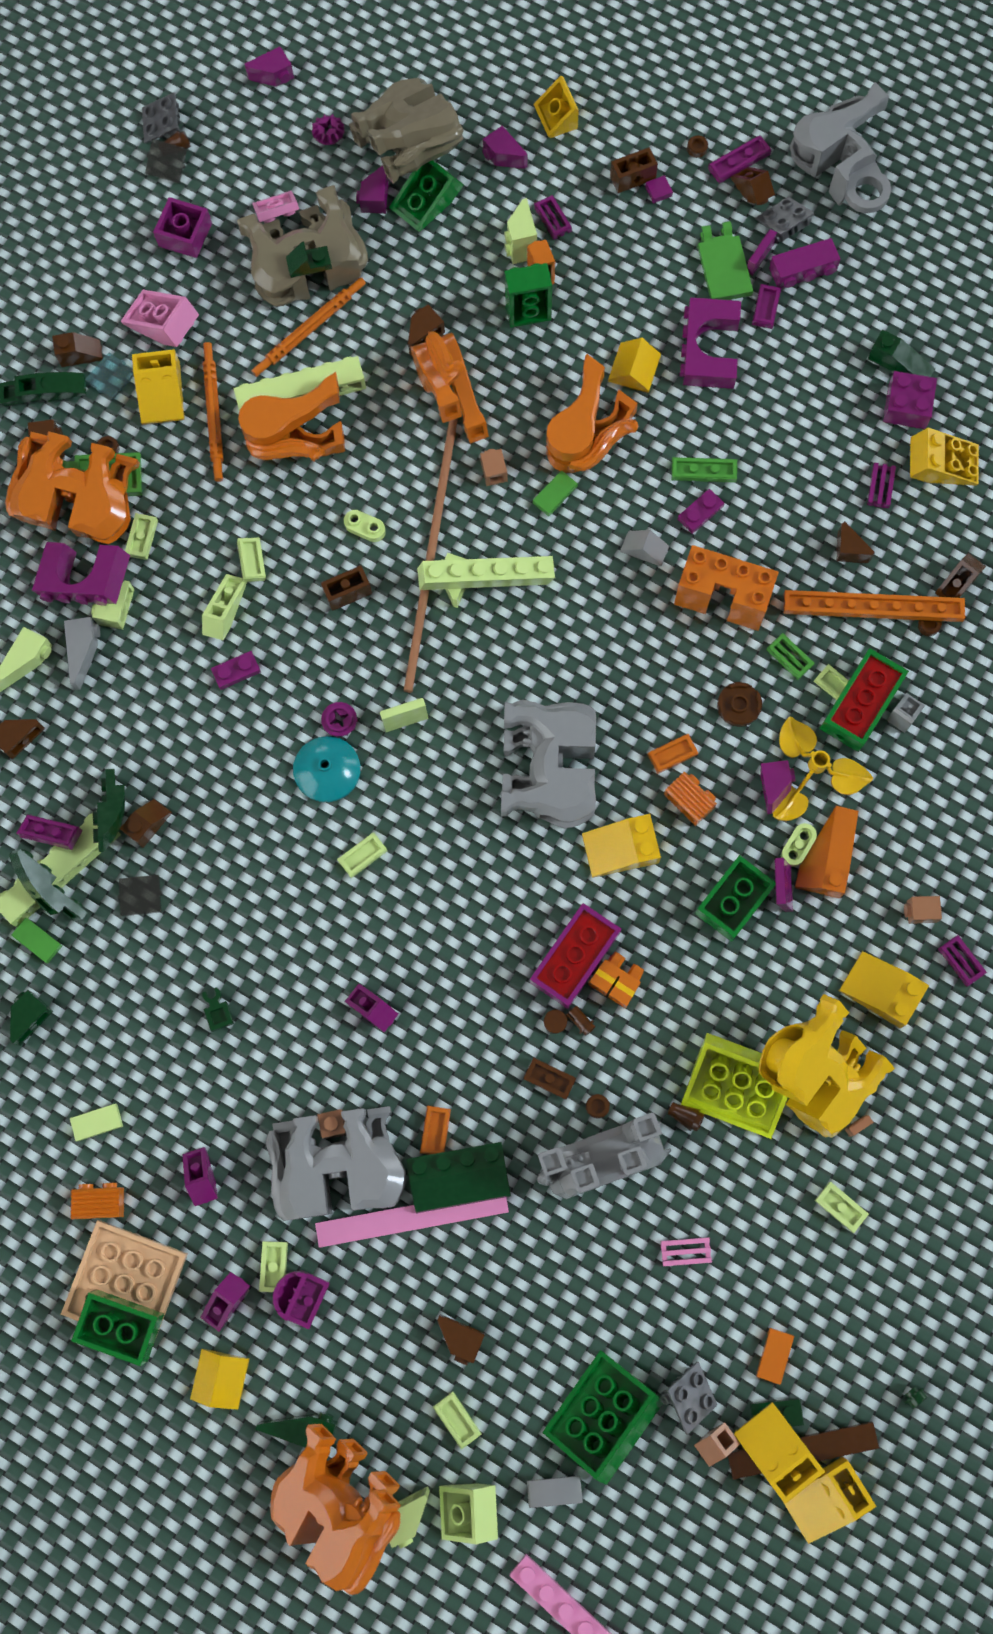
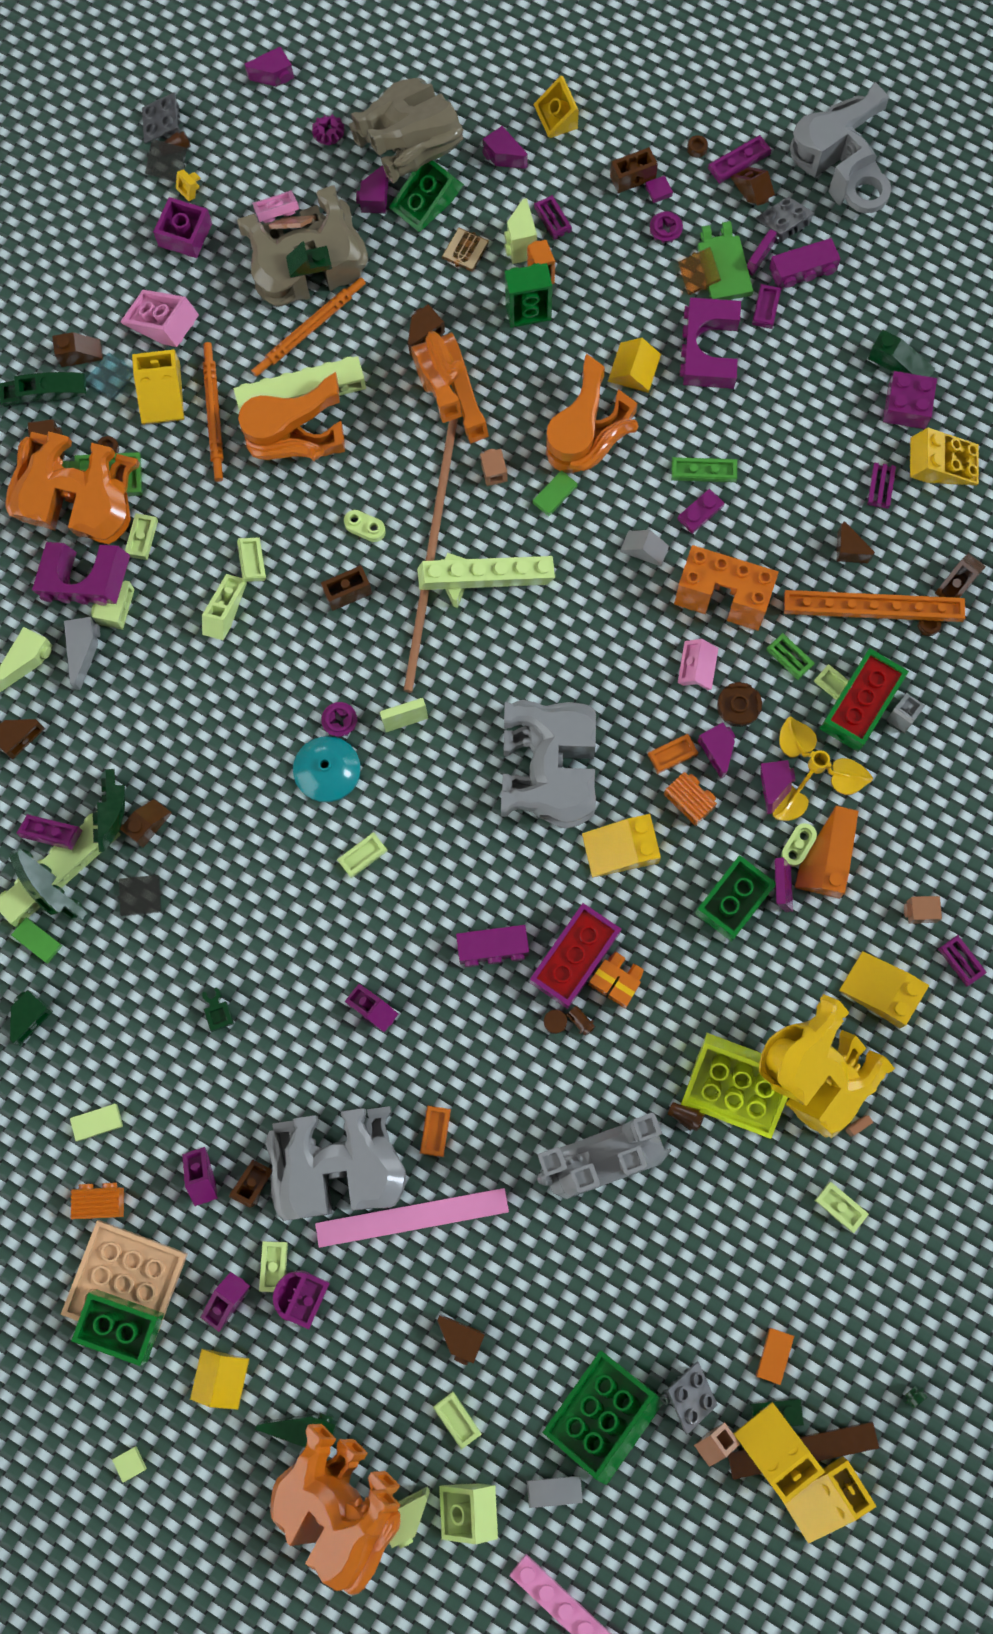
(129, 1464): none -> yellowish green tile
(187, 184): none -> yellow tile
(236, 670): magenta plate -> none
(251, 1184): none -> reddish brown slope
(292, 222): none -> nougat piece
(331, 1124): nougat brick -> none
(458, 1177): dark green slope -> none
(465, 249): none -> piece
(492, 945): none -> magenta brick
(549, 1078): reddish brown plate -> none
(597, 1106): reddish brown tile -> none
(670, 220): none -> magenta gear
(698, 663): none -> bright pink panel
(699, 271): none -> clear orange piece
(706, 1250): bright pink tile -> none
(718, 747): none -> magenta slope

